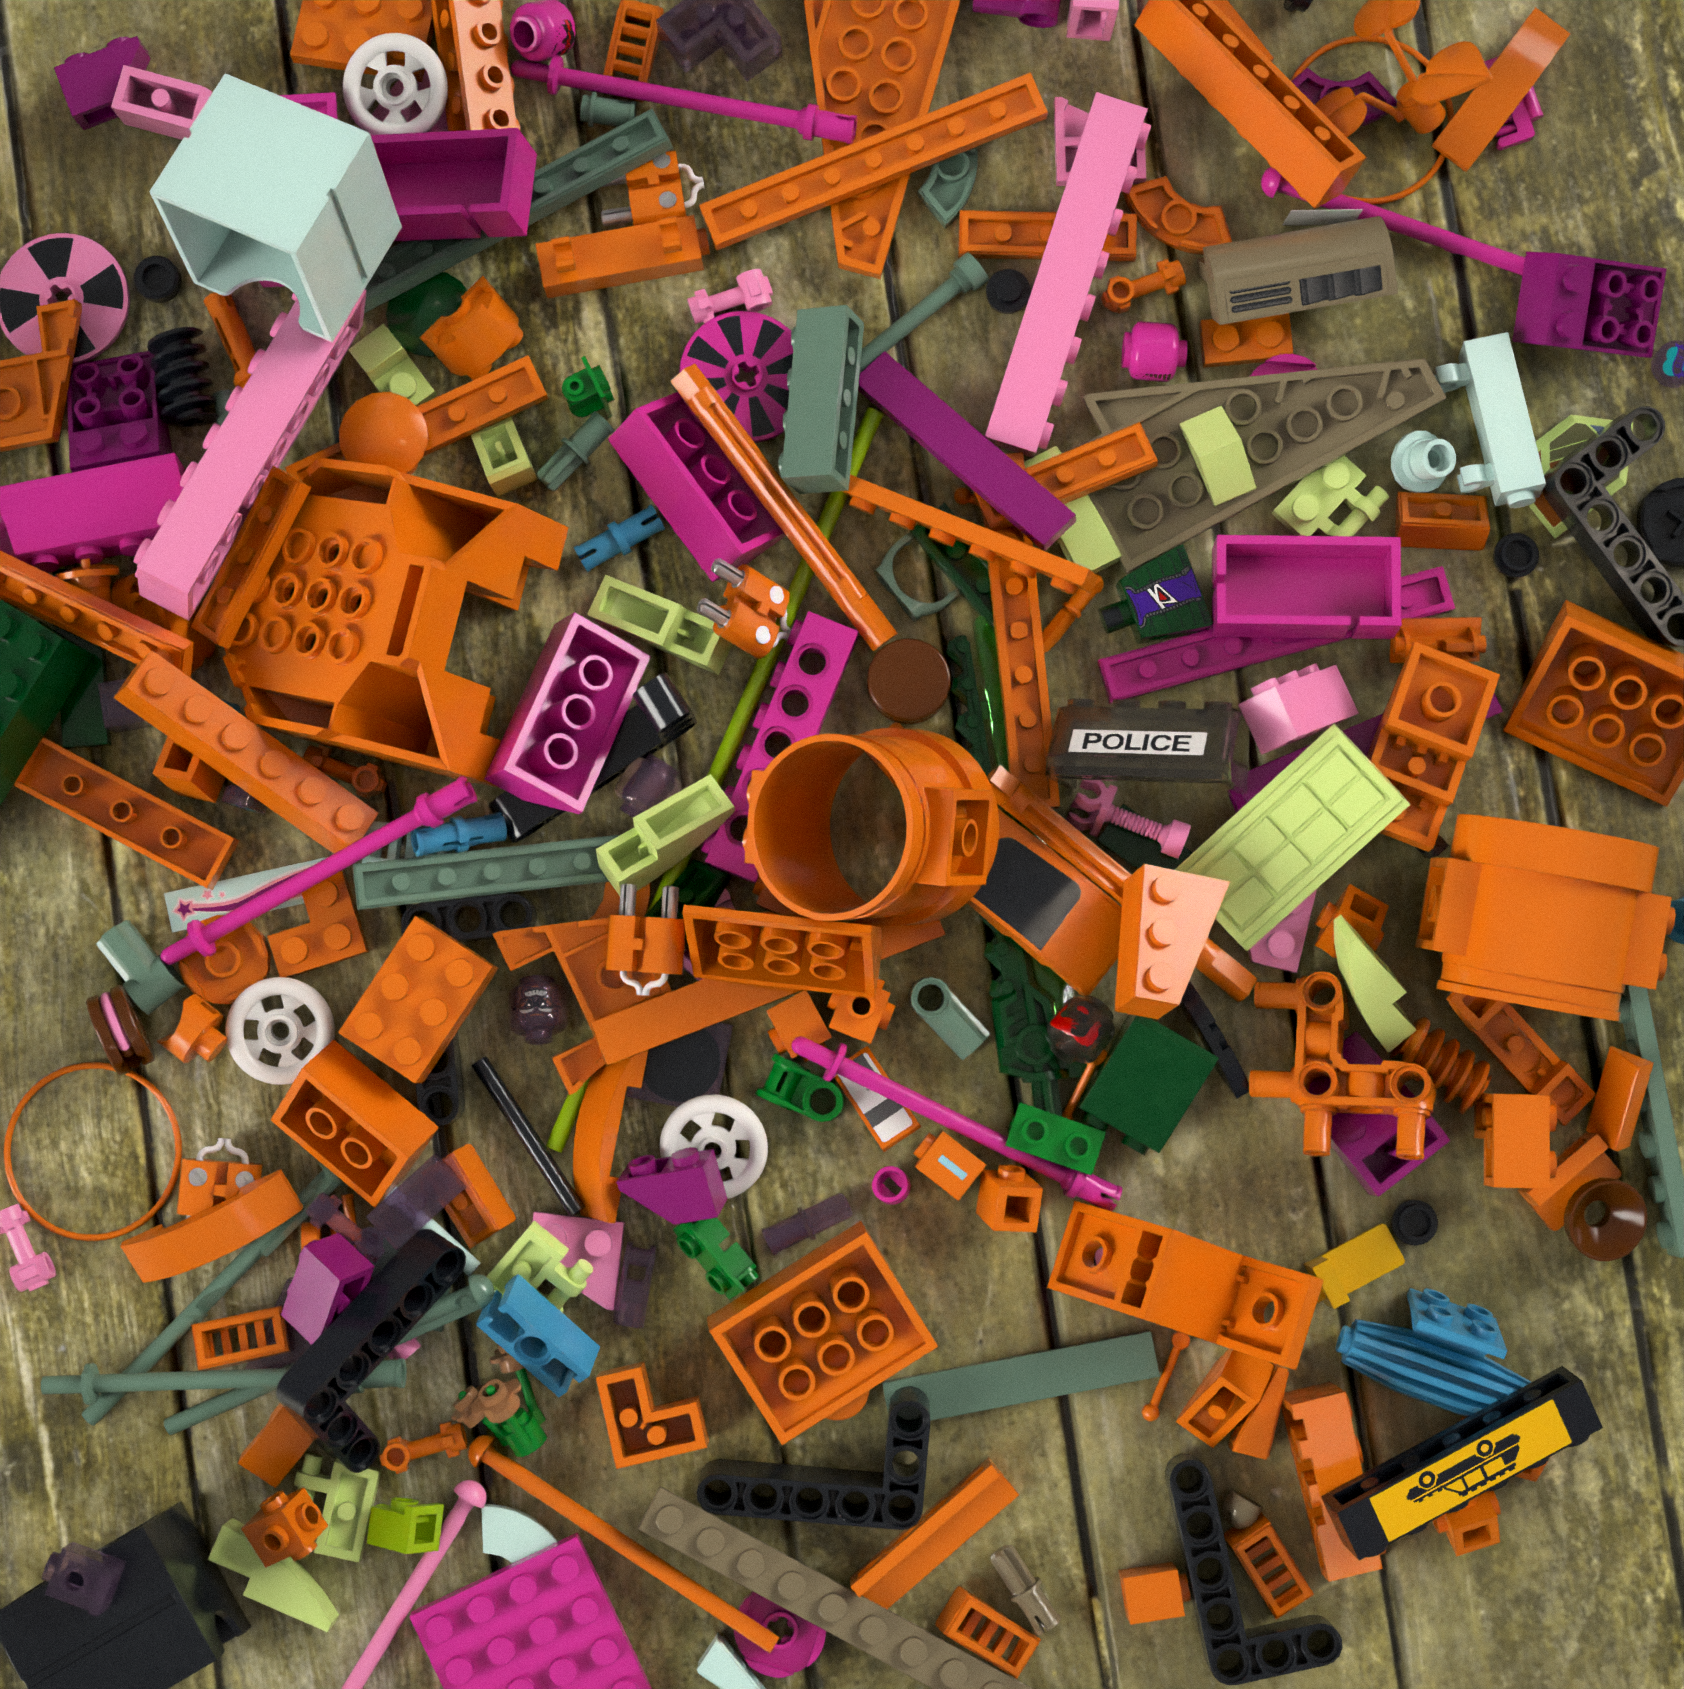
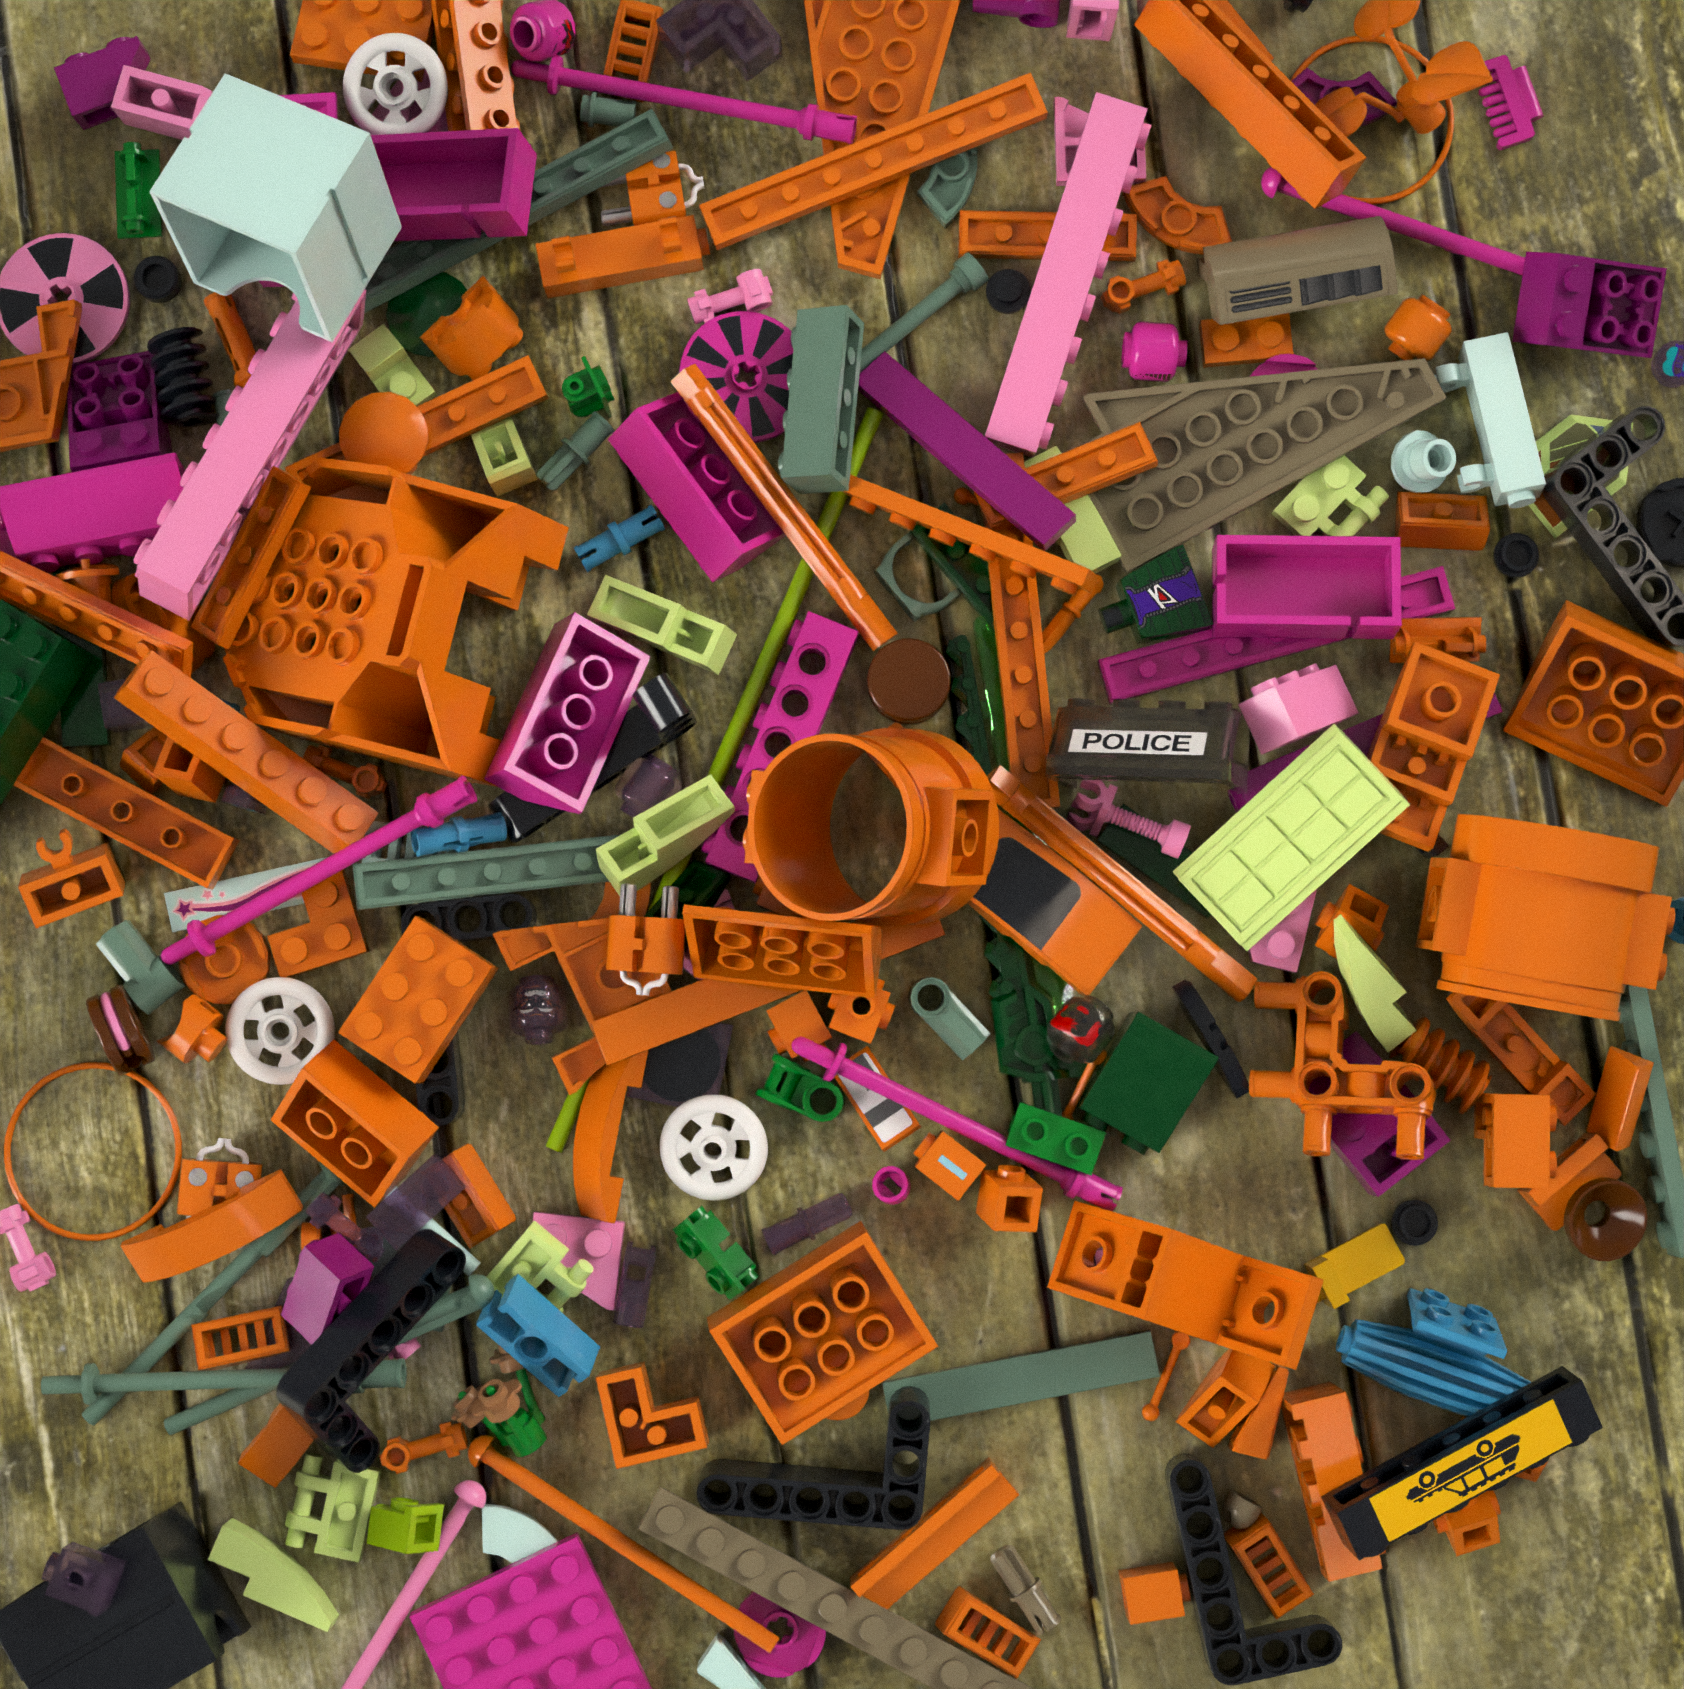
(70, 881): none -> orange brick
(134, 177): none -> green hinge
(141, 759): none -> orange slope
(292, 1520): orange brick -> none
(528, 1136): black bar -> none
(677, 1186): magenta slope -> none
(750, 609): orange piece -> none
(1162, 936): wedge -> none
(1218, 455): yellowish green slope -> none
(1321, 217): white sticker -> none
(1418, 329): none -> orange head
(1494, 102): orange slope -> none

